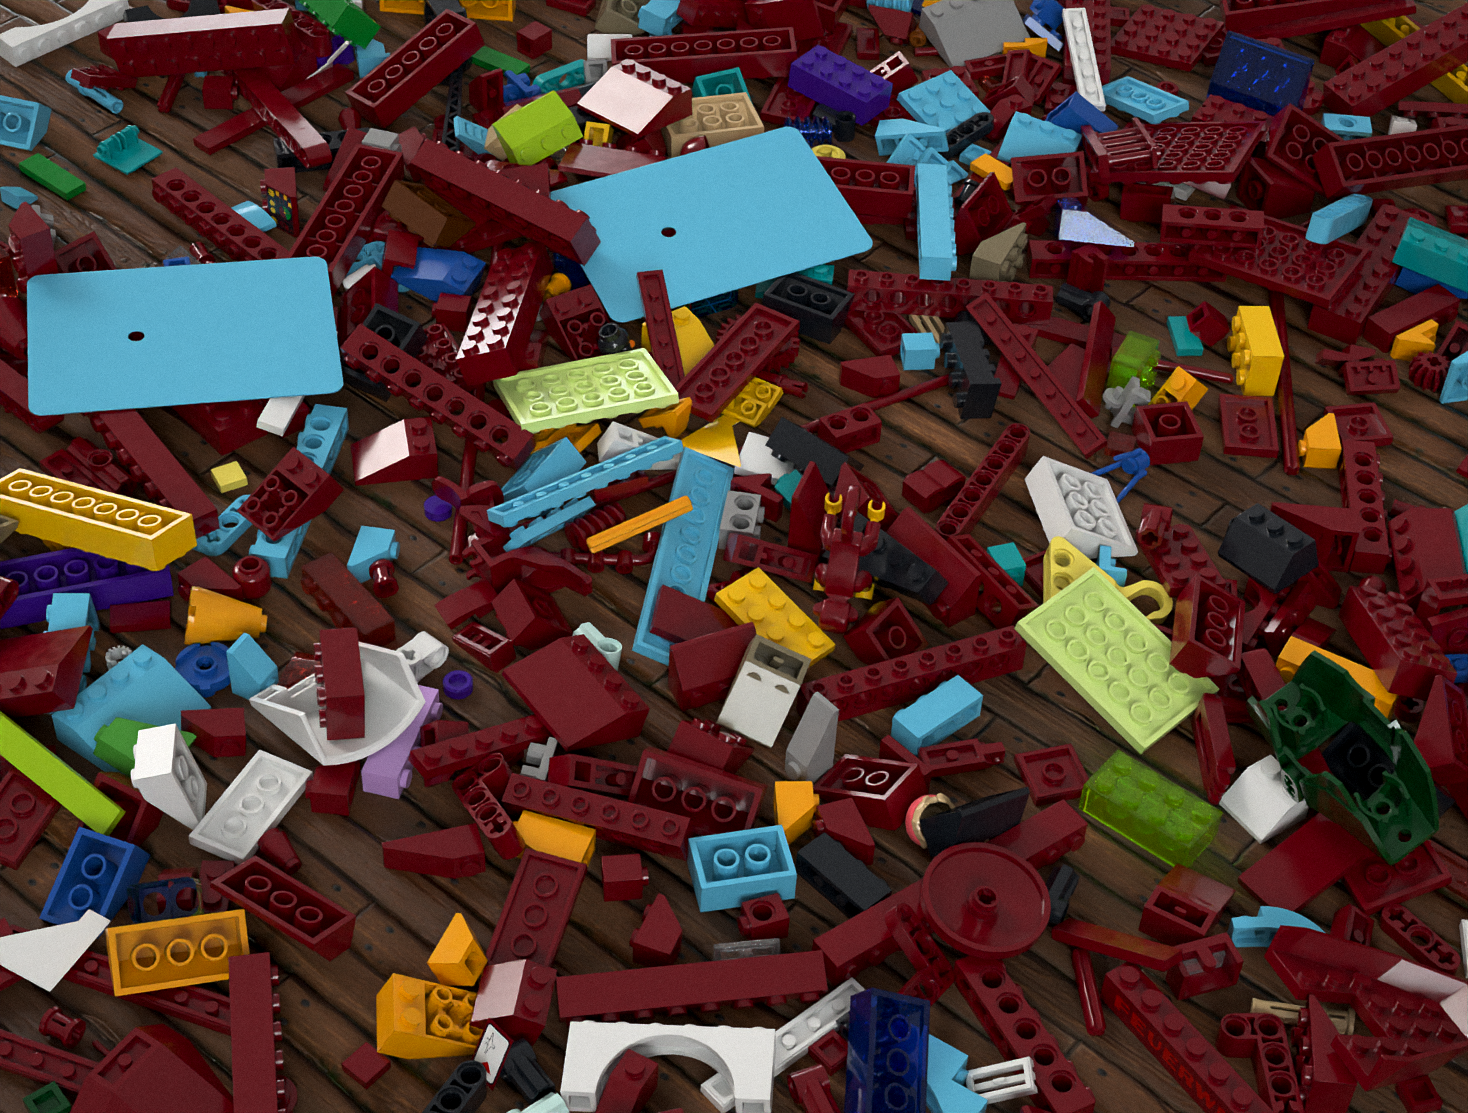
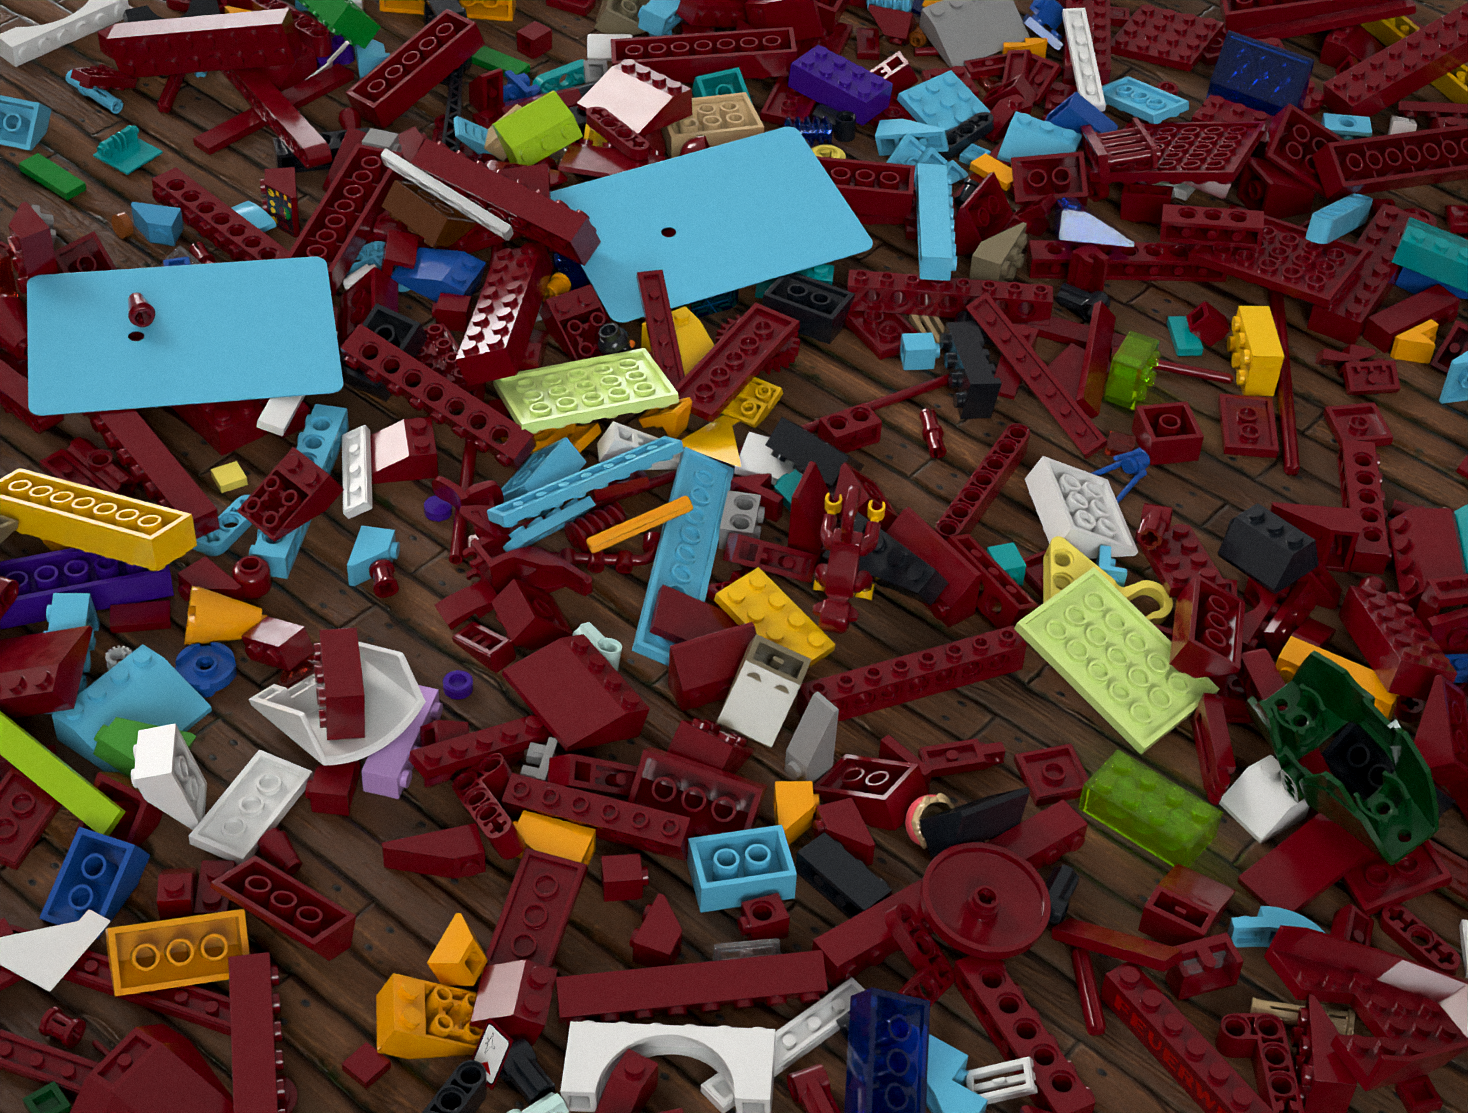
(16, 195): medium azure slope -> none
(122, 225): none -> dark orange tile
(136, 899): clear blue piece -> none
(140, 310): none -> dark red cone
(158, 222): none -> dark azure slope
(217, 730): dark red slope -> none
(219, 92): dark red brick -> none
(250, 668): medium azure slope -> none
(277, 643): none -> dark red brick
(347, 600): clear red brick -> none
(356, 471): none -> white tile
(424, 654): white piece -> none
(447, 194): none -> white tile
(617, 133): none -> dark red beam
(788, 385): dark red axle -> none
(830, 1052): dark red tile -> none
(870, 376): dark red slope -> none
(885, 633): dark red slope -> none
(932, 433): none -> dark red pin
(932, 486): dark red brick -> none
(936, 715): medium azure brick -> none
(1121, 401): light grey hips -> none
(1180, 388): light orange slope -> none
(1321, 444): light orange slope -> none
(1429, 370): dark red gear -> none

